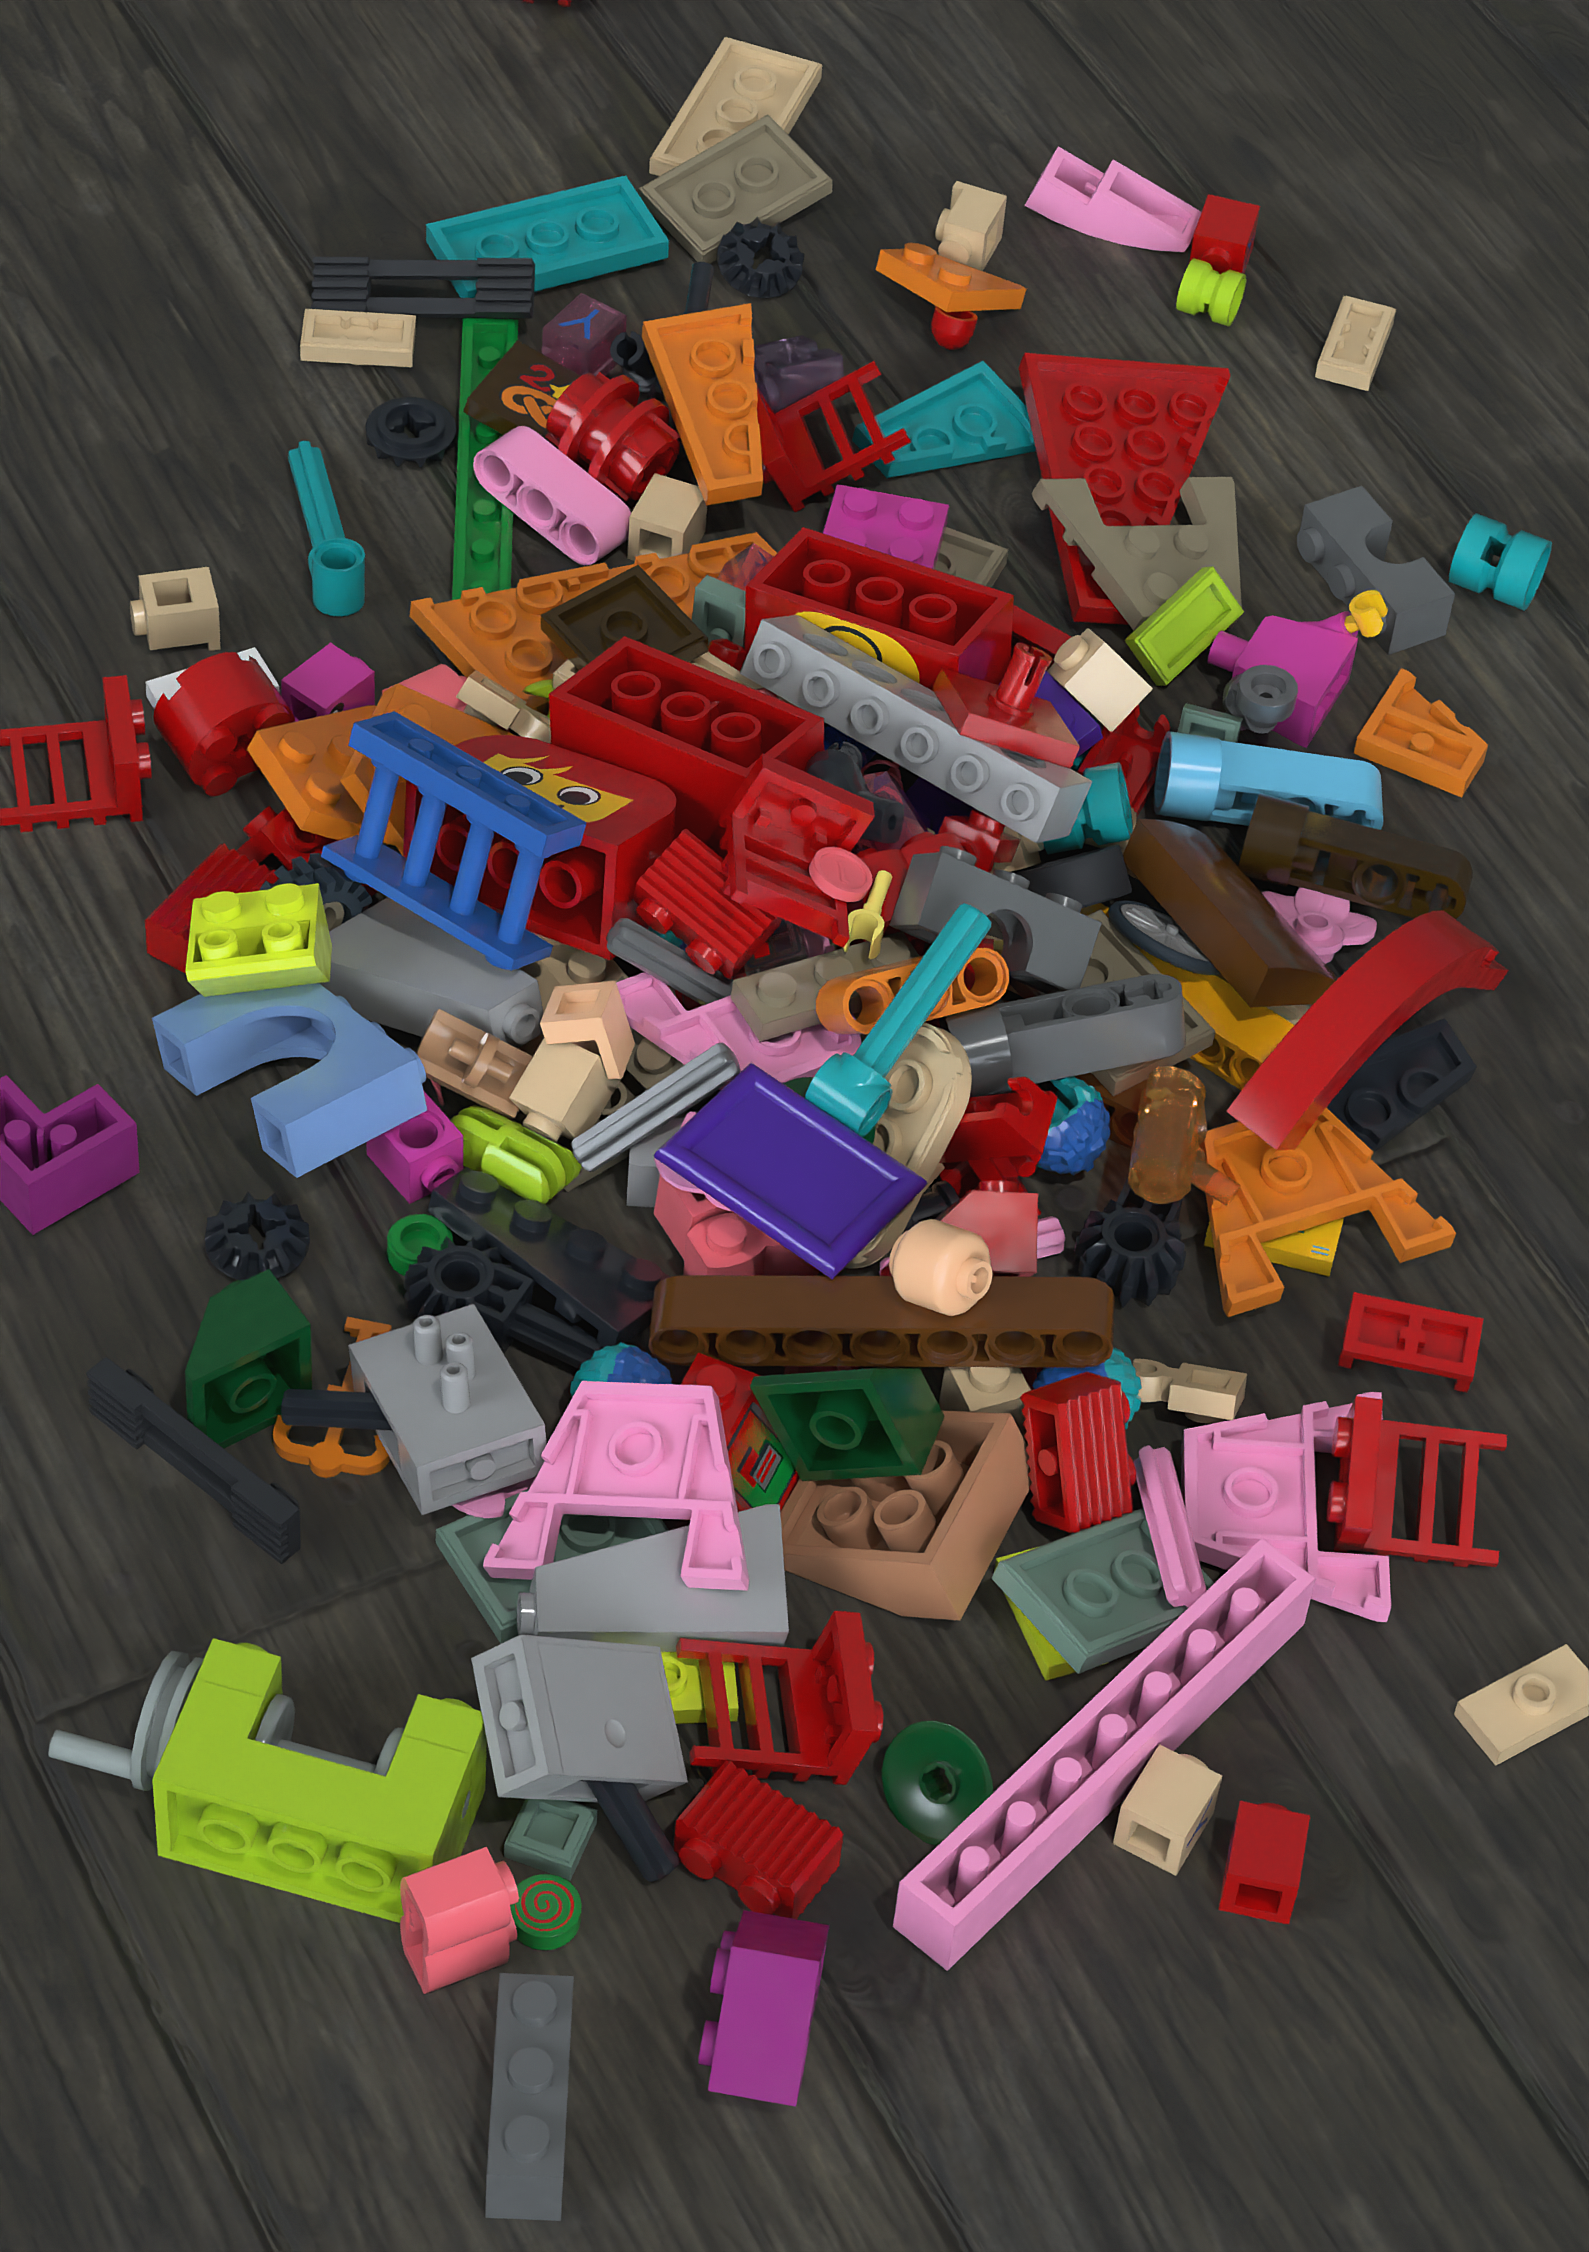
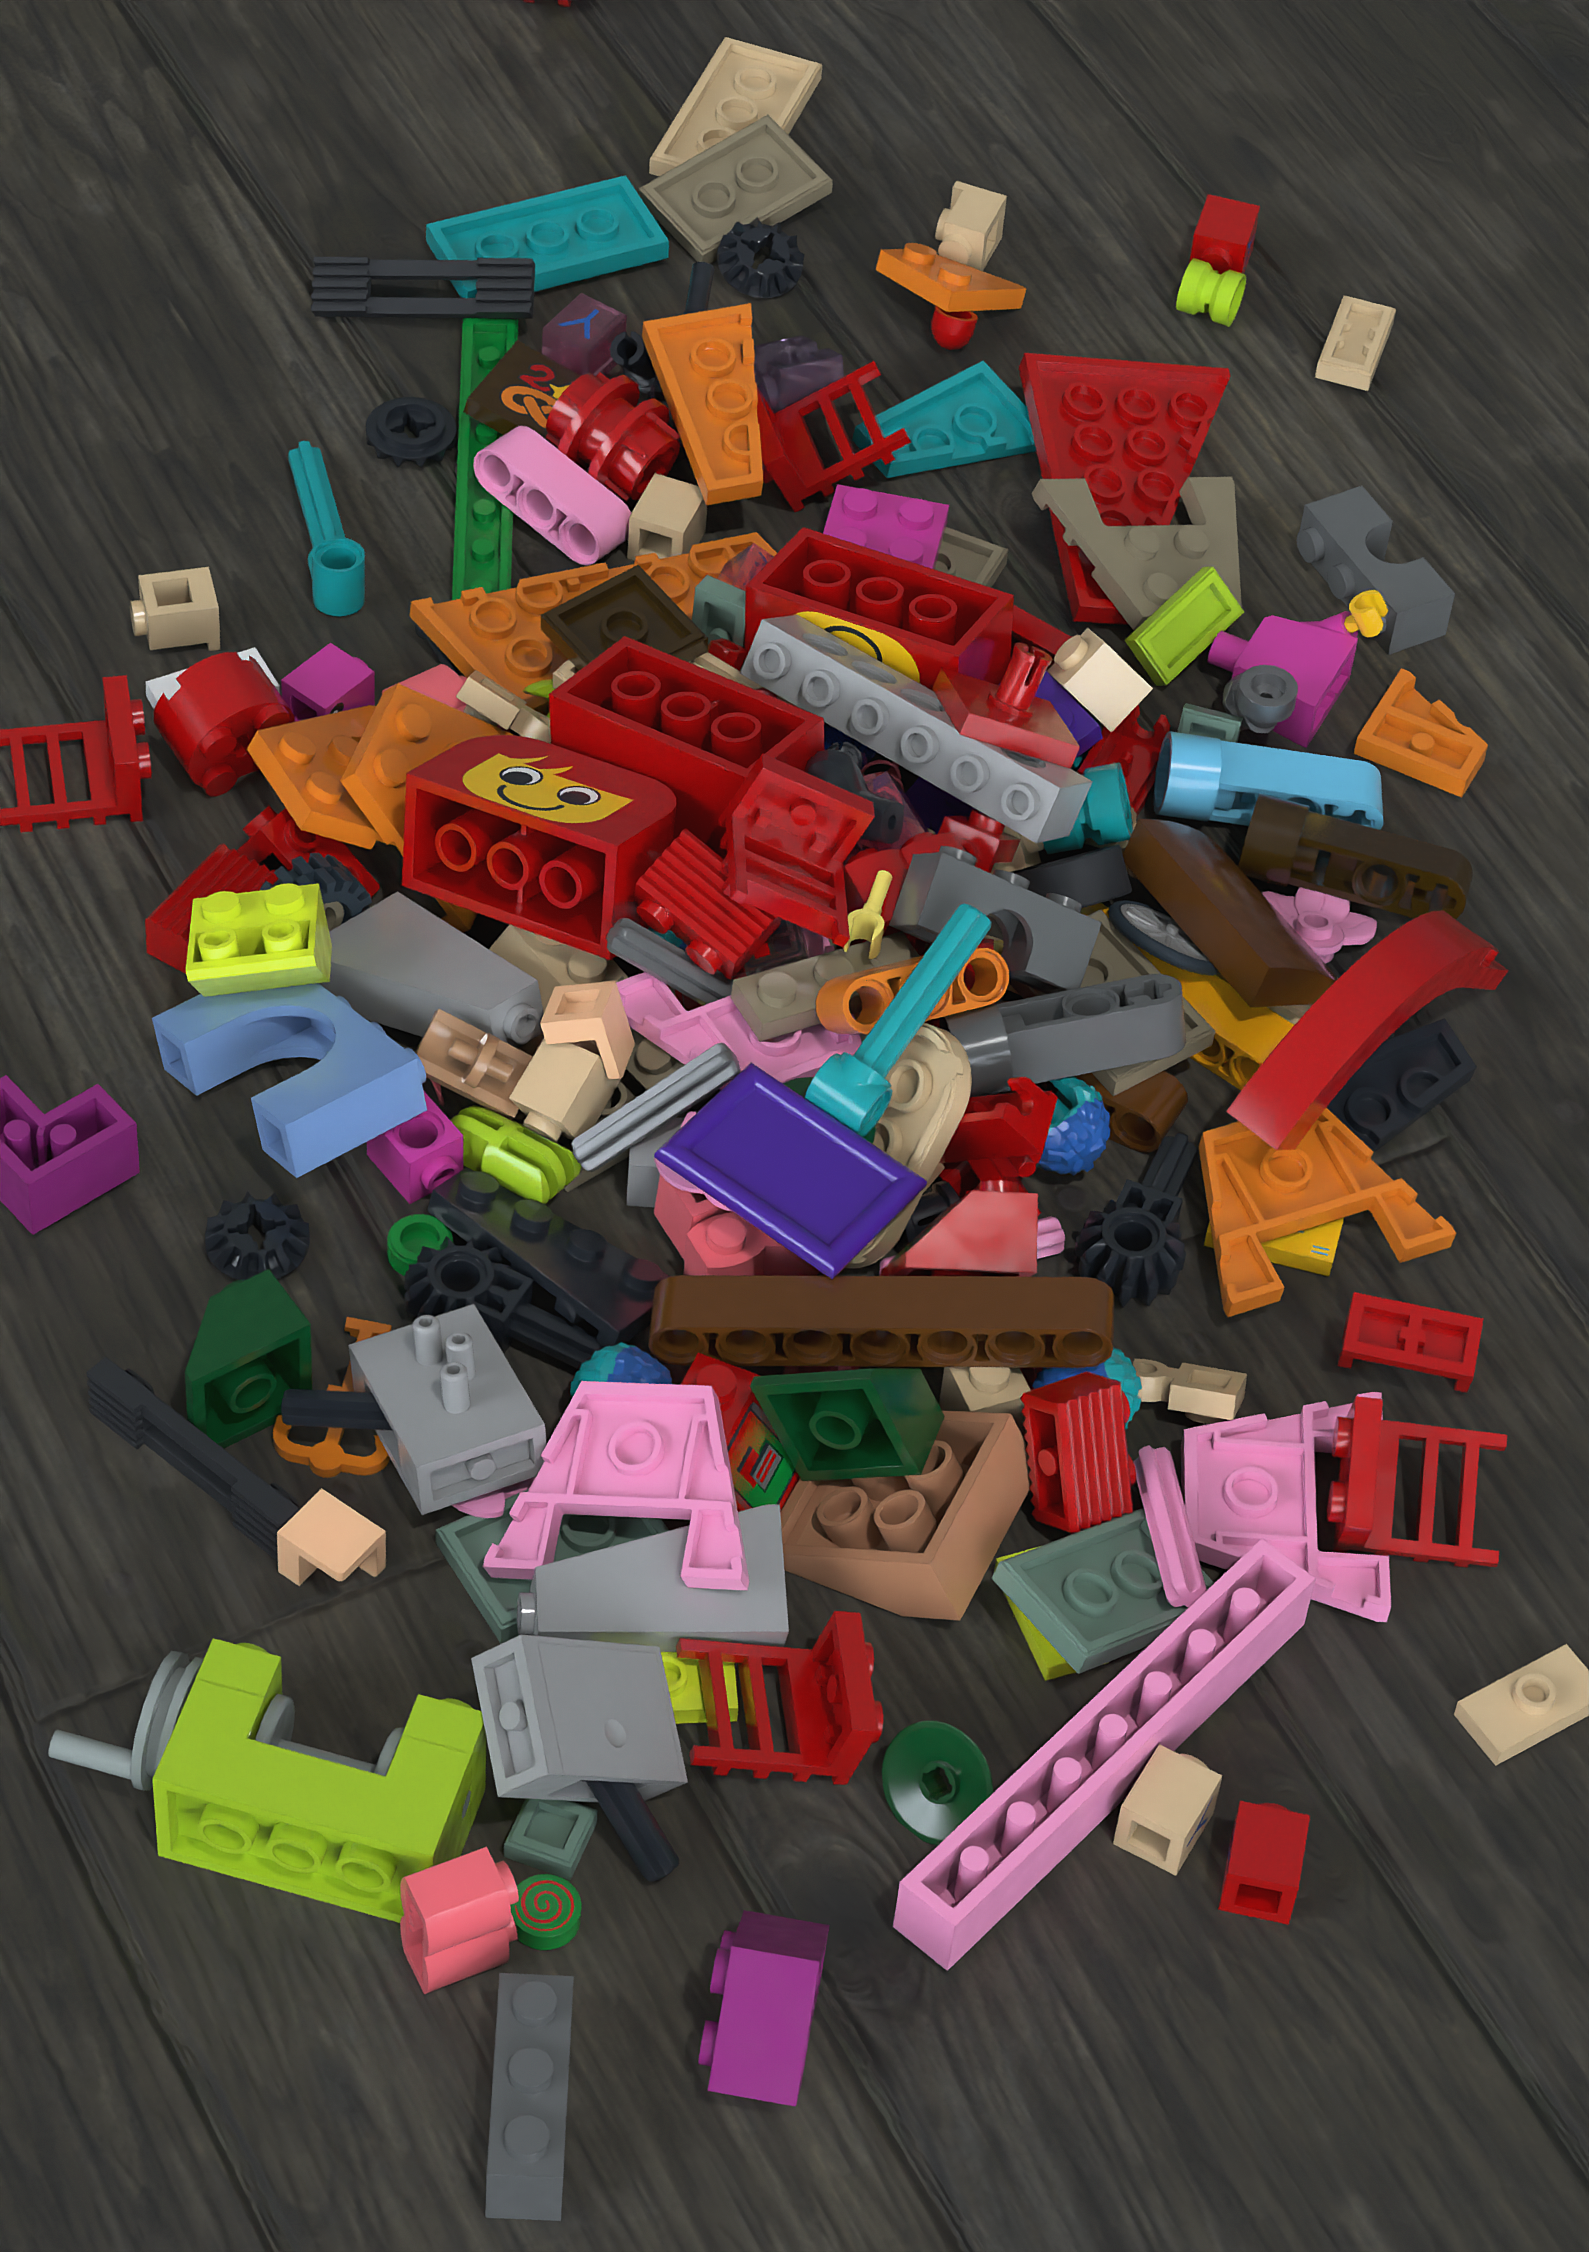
(329, 1538): none -> light nougat panel
(358, 338): tan plate -> none
(490, 805): blue fence -> none
(757, 1843): red brick -> none
(840, 874): coral piece -> none
(941, 1267): light nougat head -> none
(1112, 204): bright pink slope -> none
(1167, 1138): clear orange piece -> none
(1518, 570): teal wheel -> none

